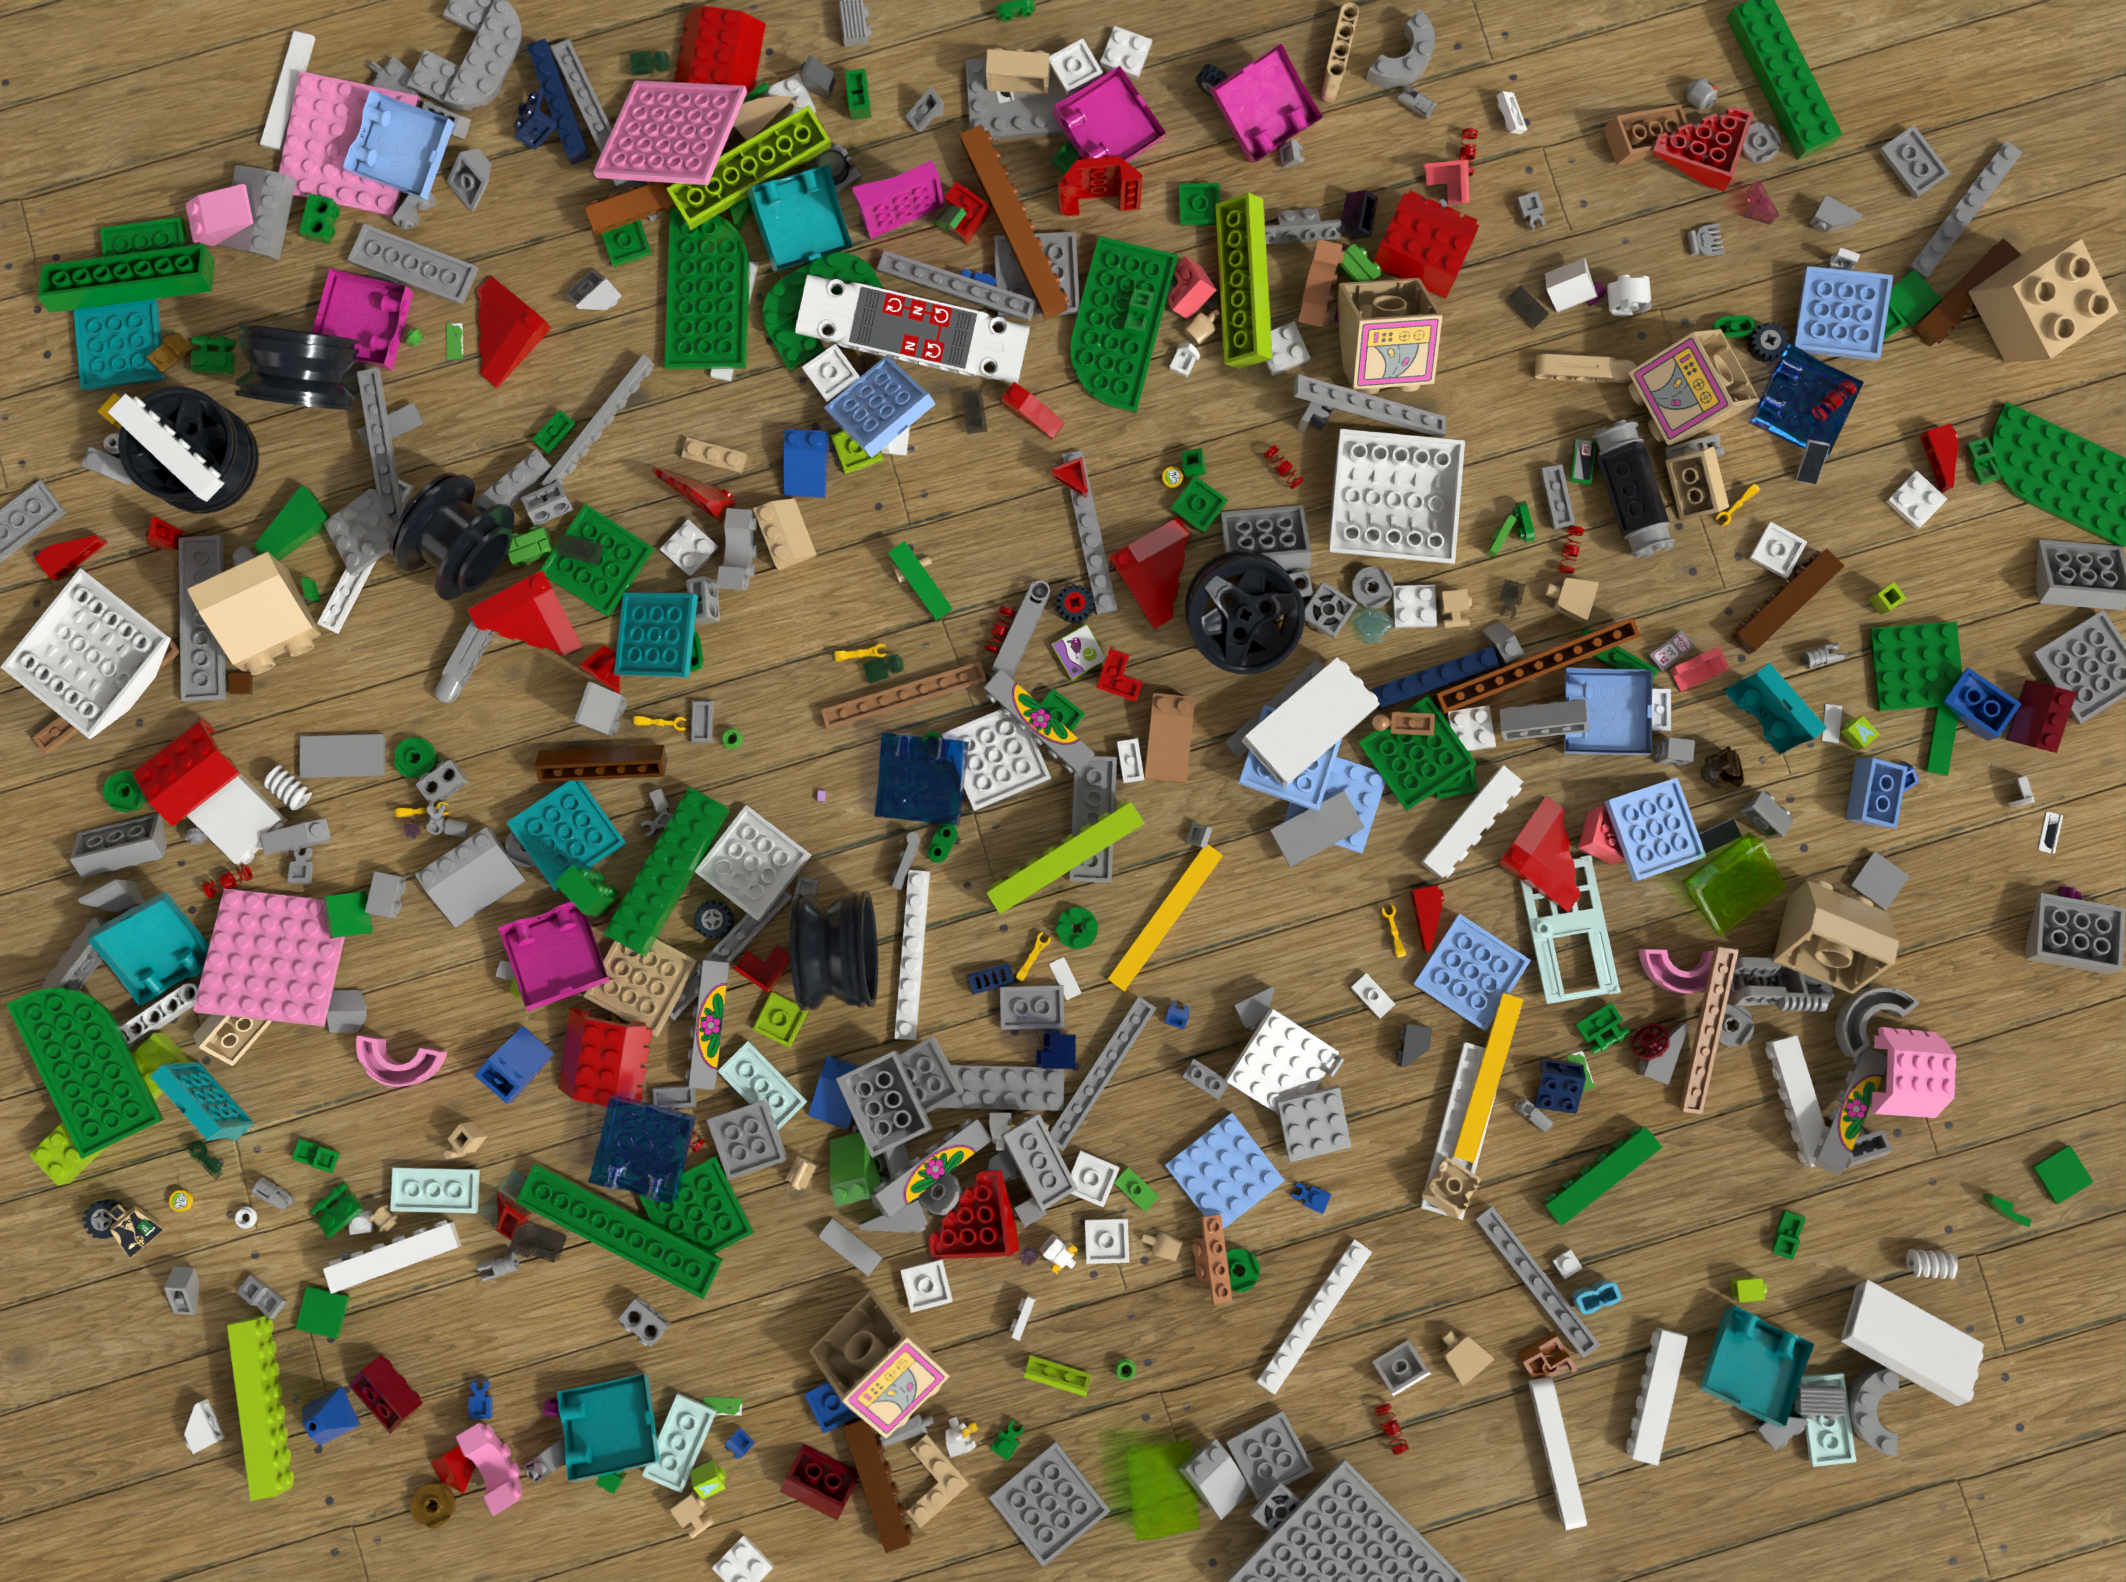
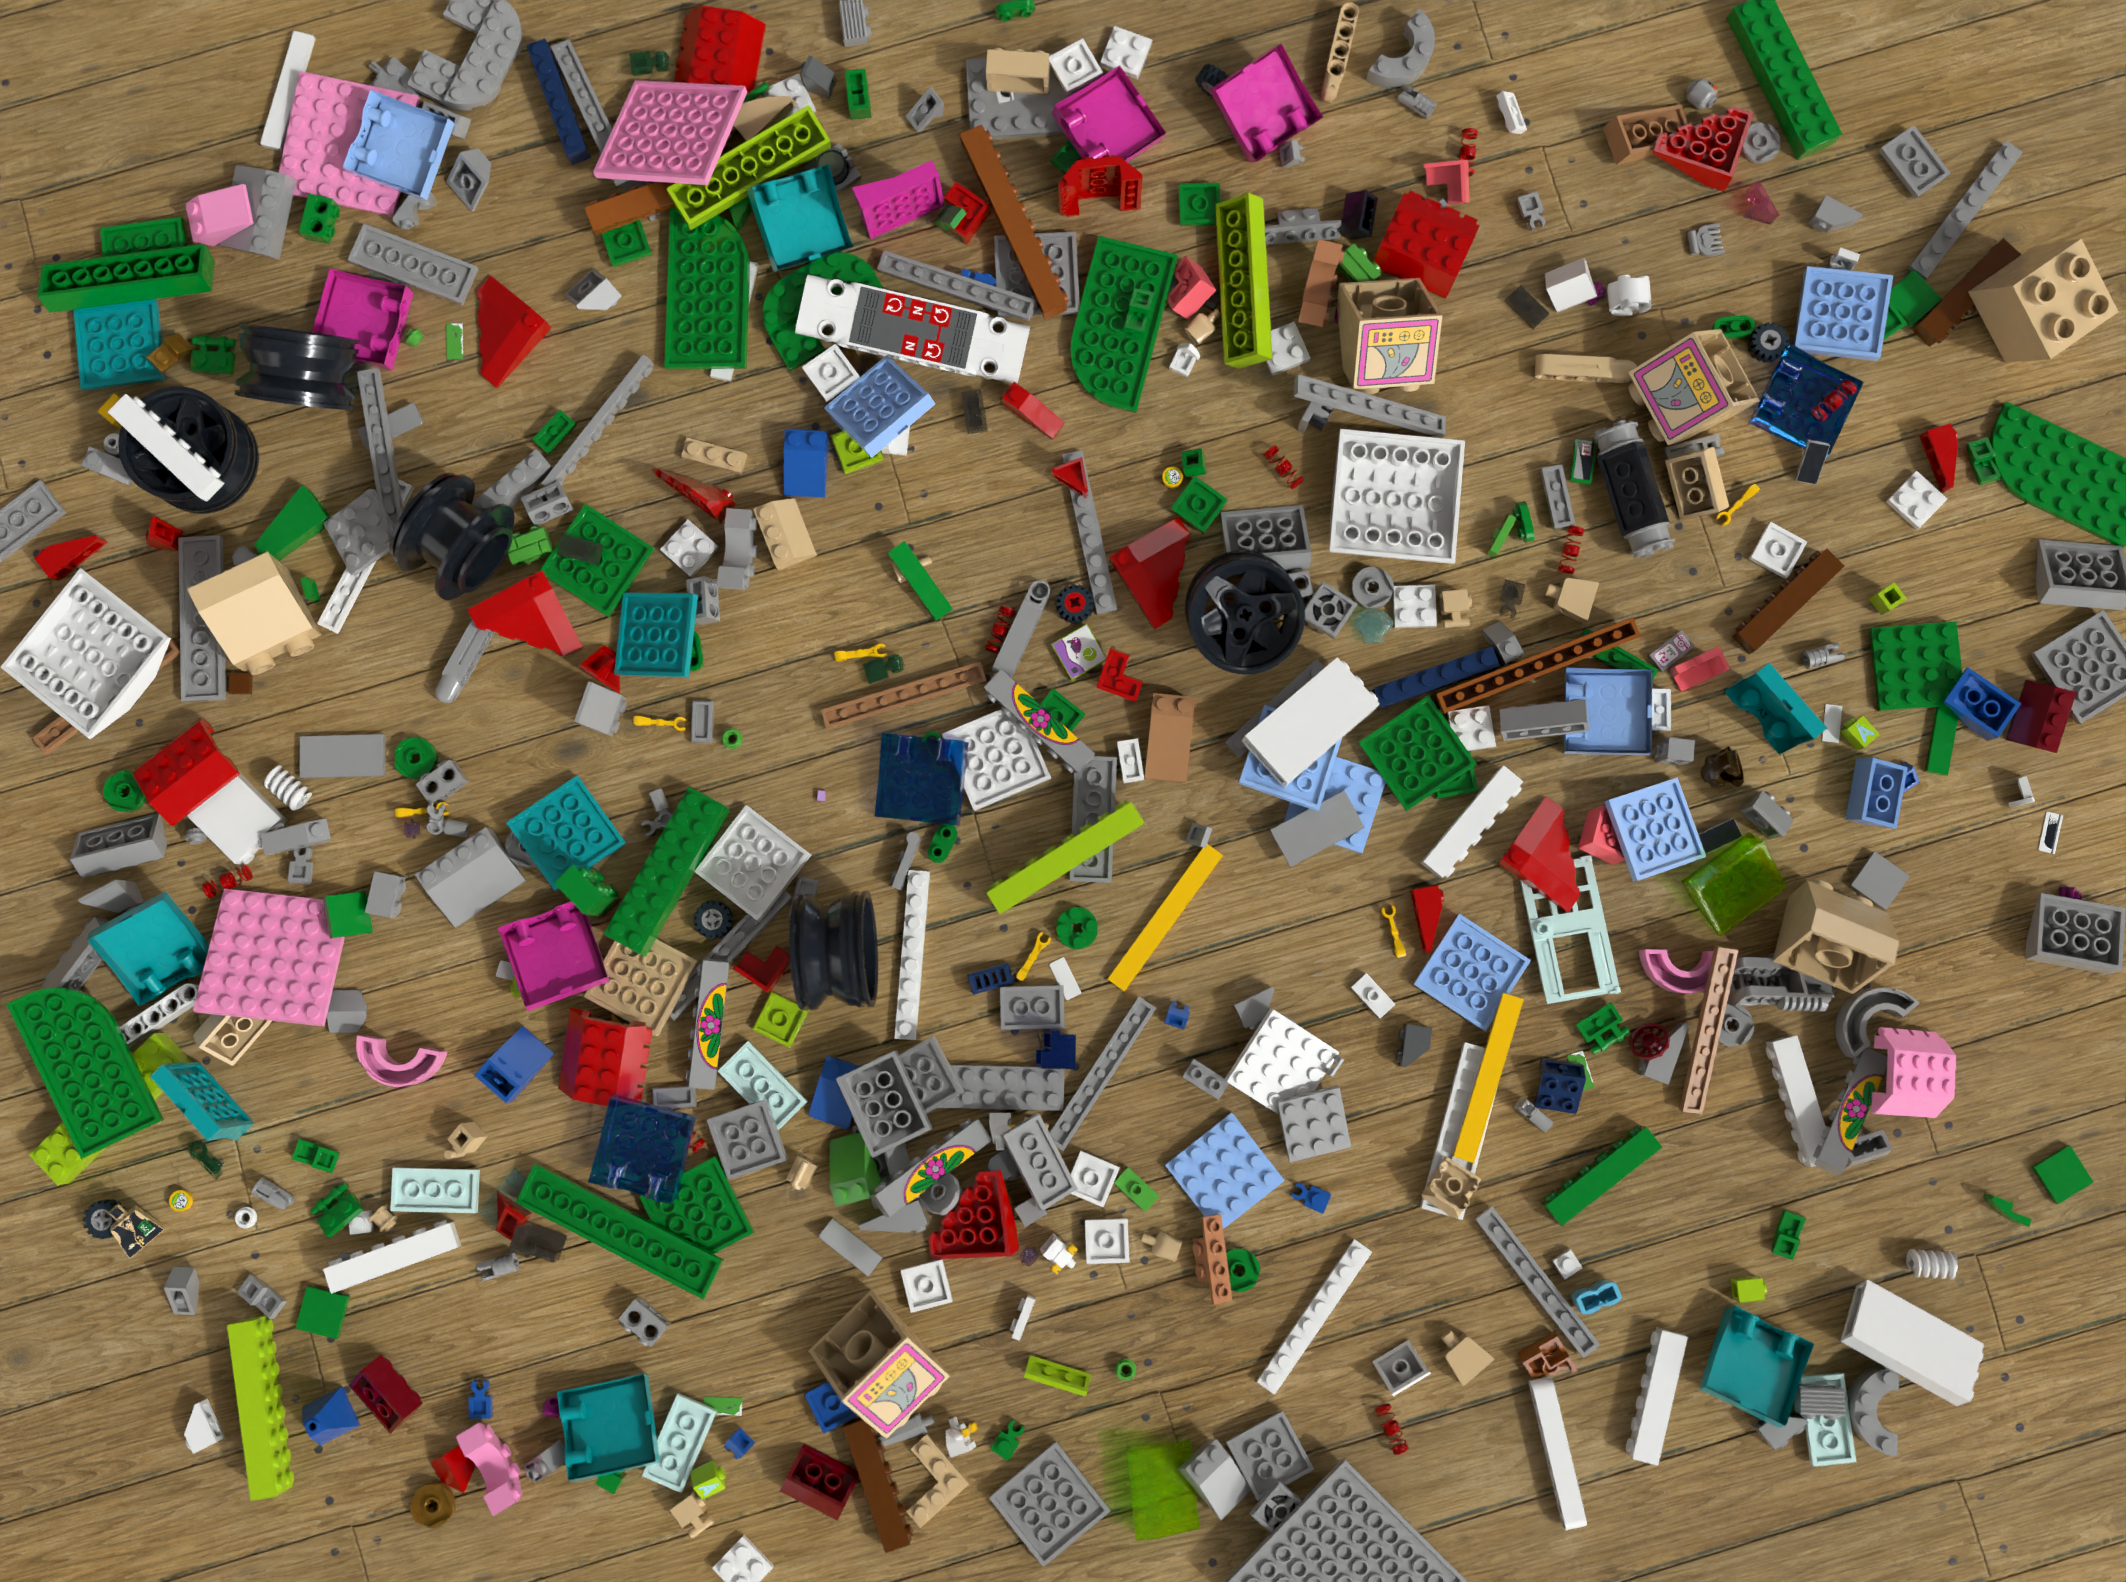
(532, 125): dark blue bracket -> none
(601, 763): reddish brown brick -> none
(1406, 723): medium nougat plate -> none

